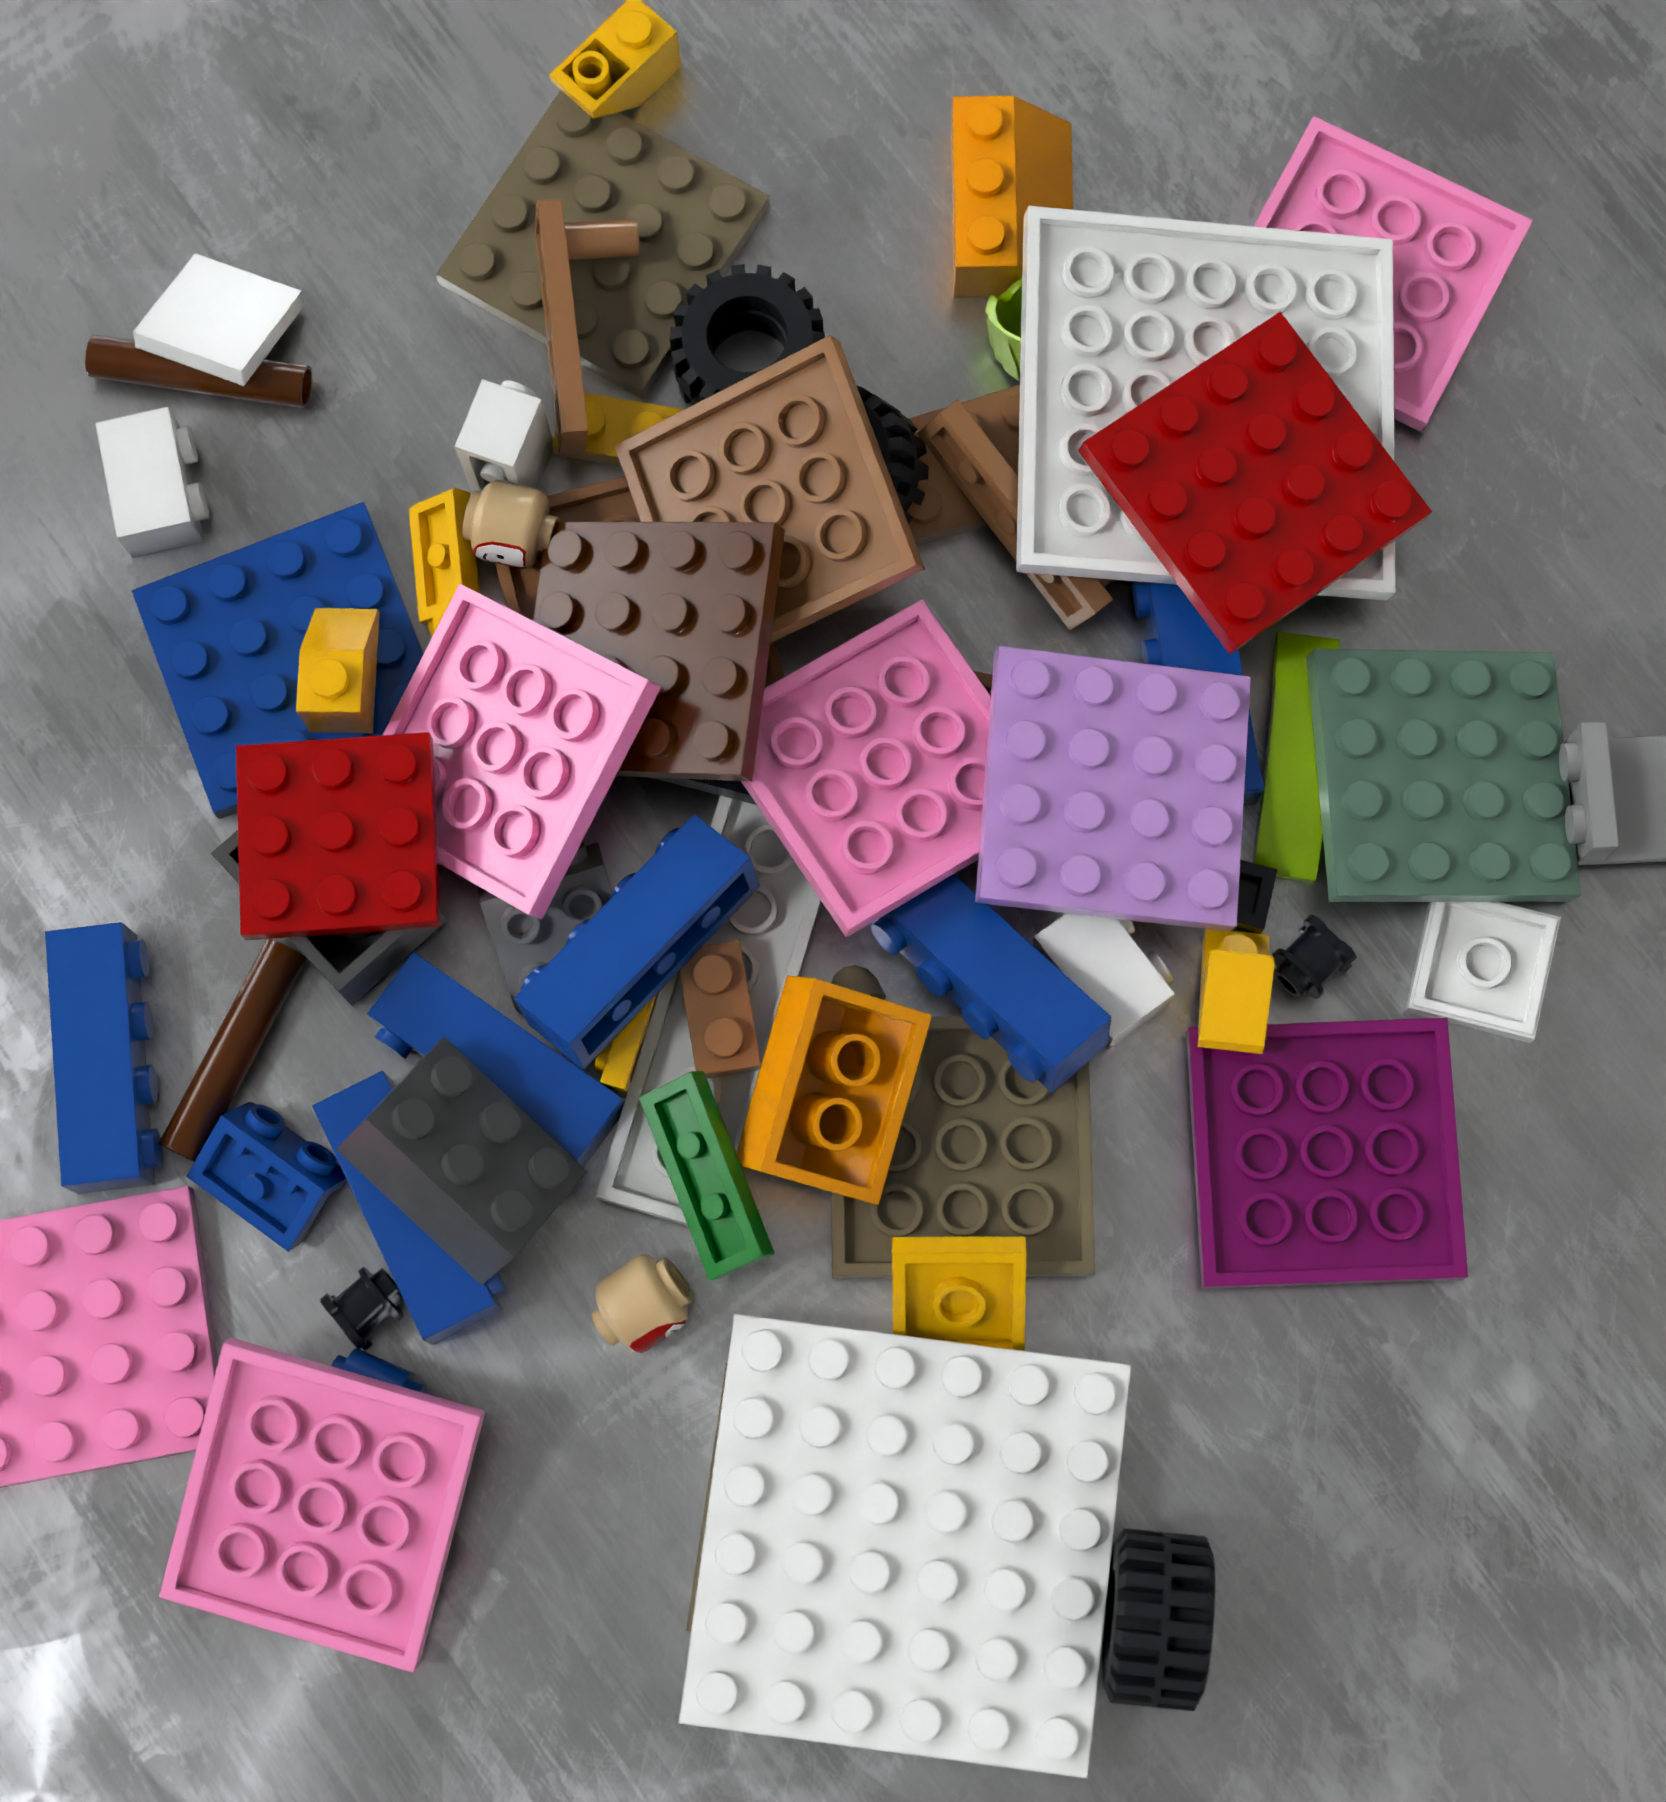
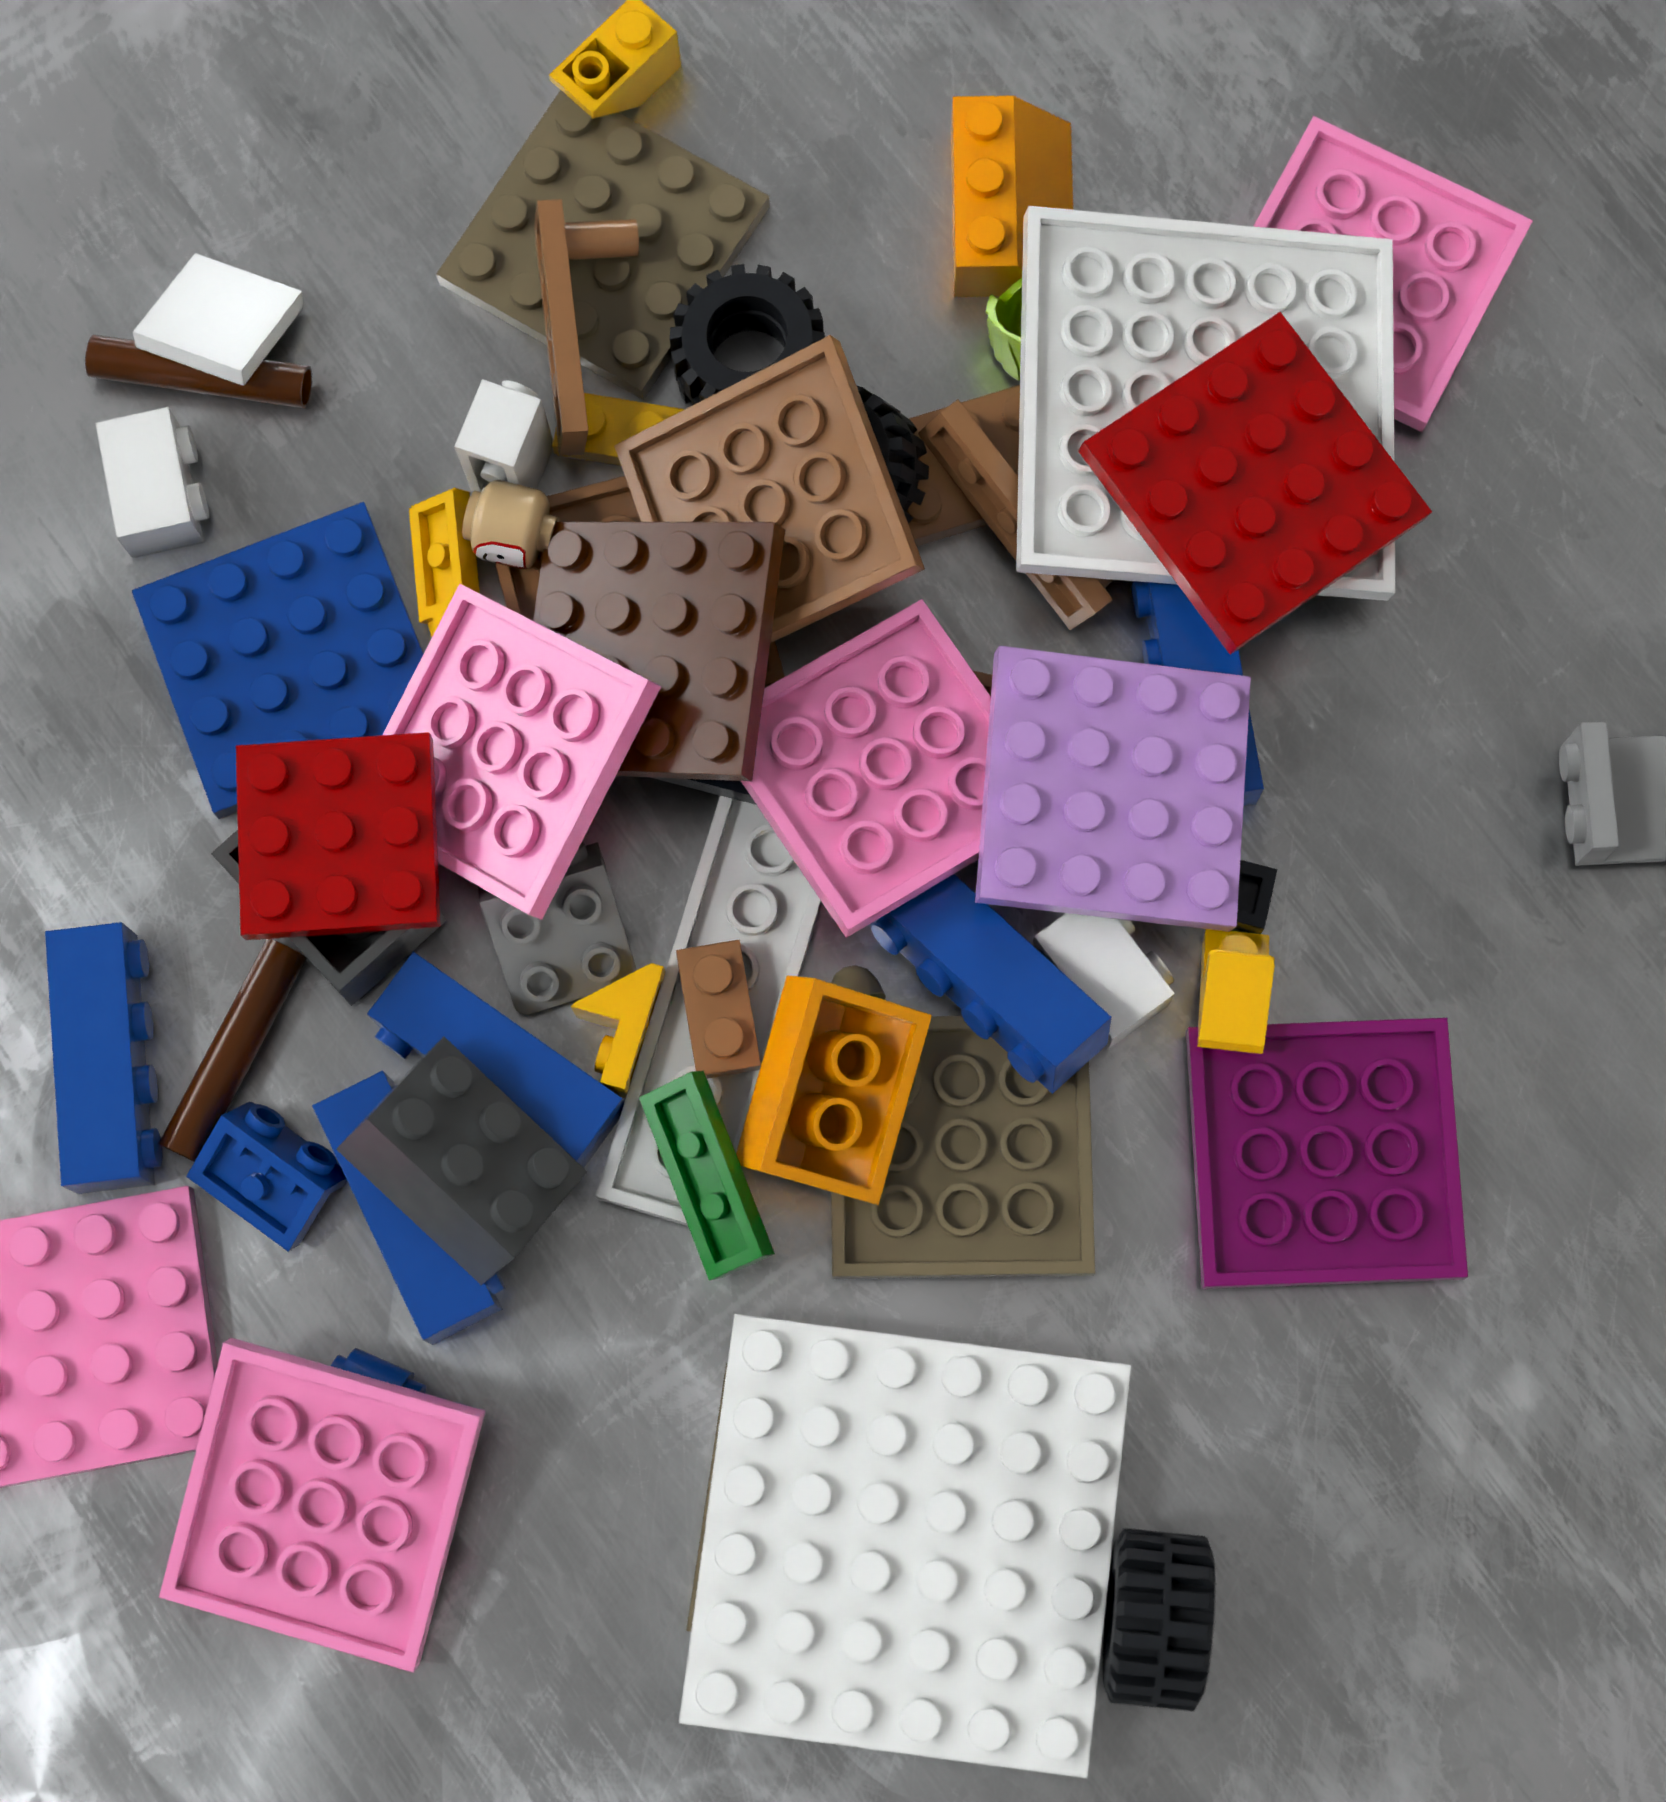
(338, 671): yellow slope -> none
(365, 1306): black brick -> none
(637, 940): blue brick -> none
(641, 1303): tan head -> none
(960, 1289): yellow plate -> none
(1290, 812): lime slope -> none
(1312, 959): black brick -> none
(1441, 776): sand green plate -> none
(1484, 966): white tile -> none

